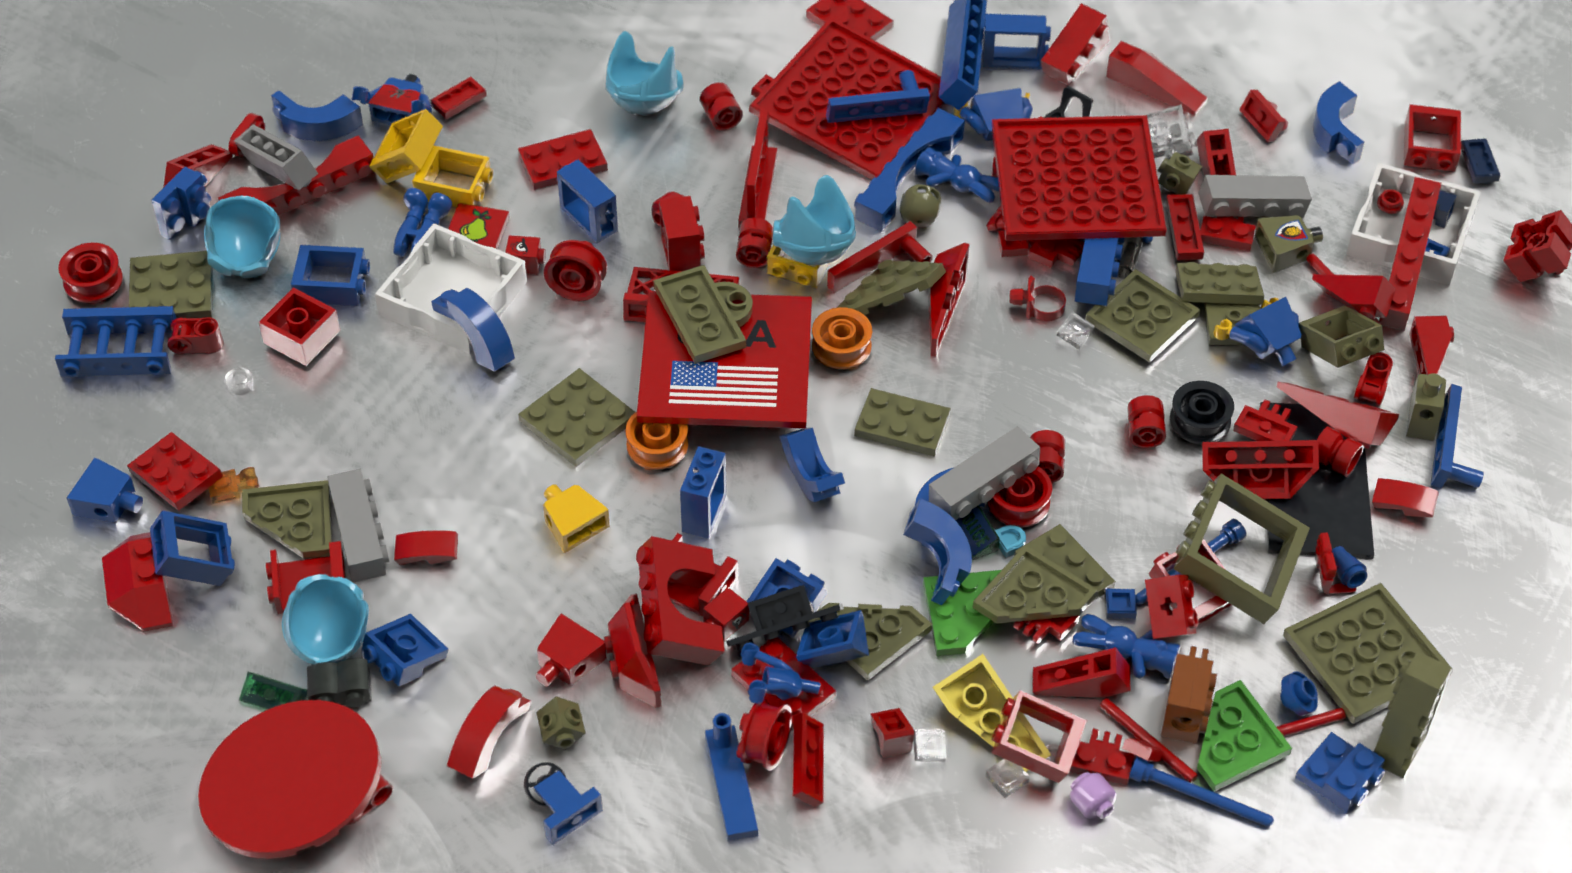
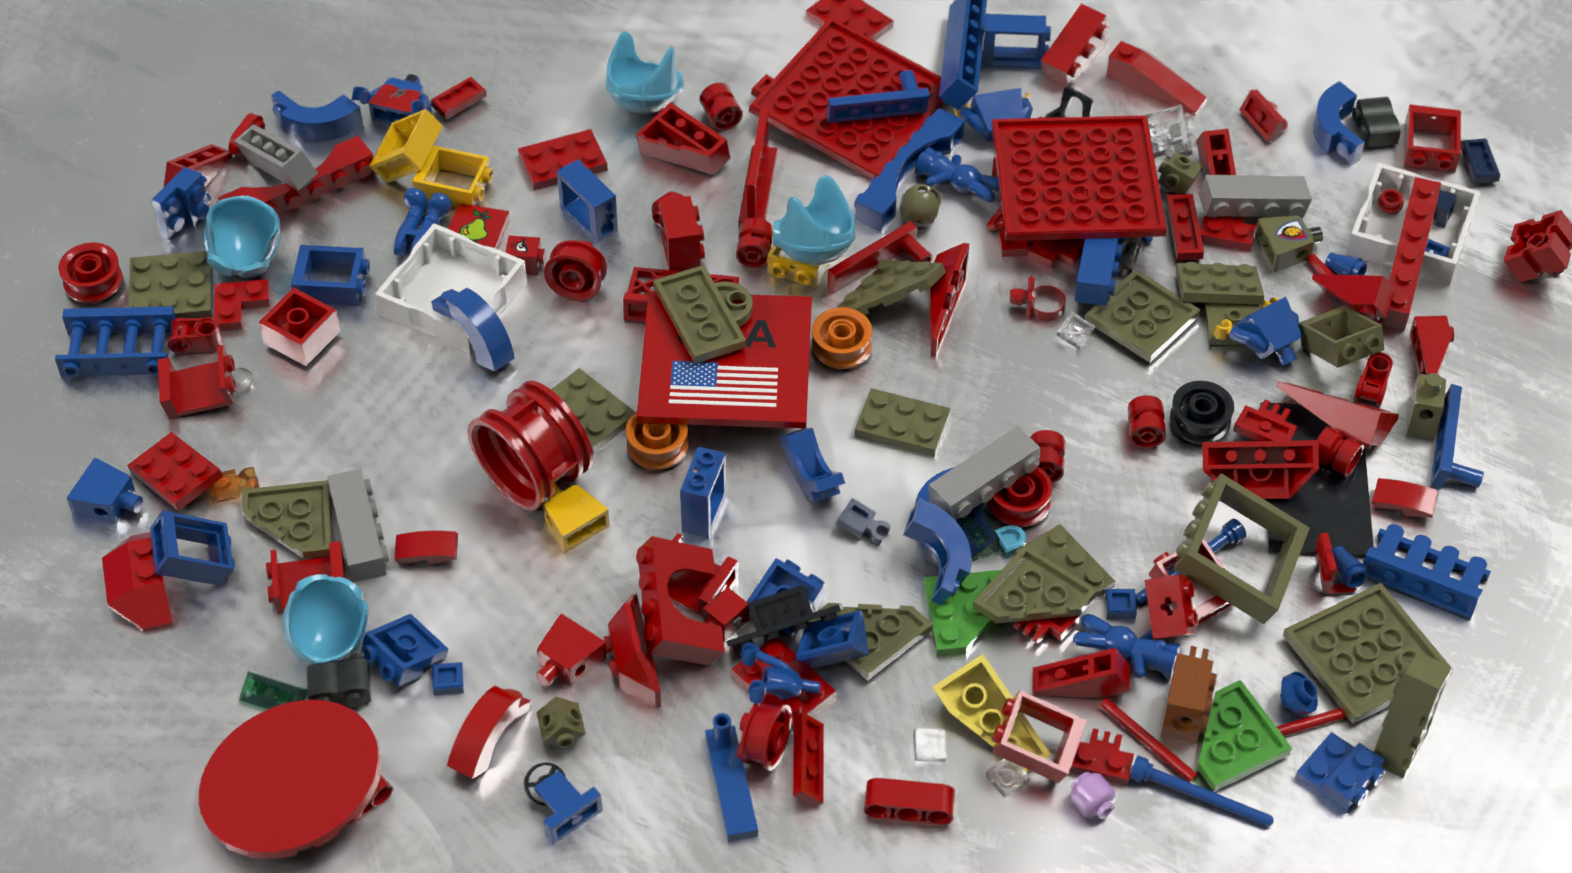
(196, 387): none -> red panel
(234, 297): none -> red plate
(448, 678): none -> blue tile
(530, 445): none -> red wheel
(683, 141): none -> red wedge
(860, 520): none -> plate
(894, 732): red slope -> none
(909, 801): none -> red beam
(1142, 749): tile -> none
(1346, 264): none -> blue cone
(1376, 121): none -> pearl dark grey brick
(1421, 582): none -> blue fence

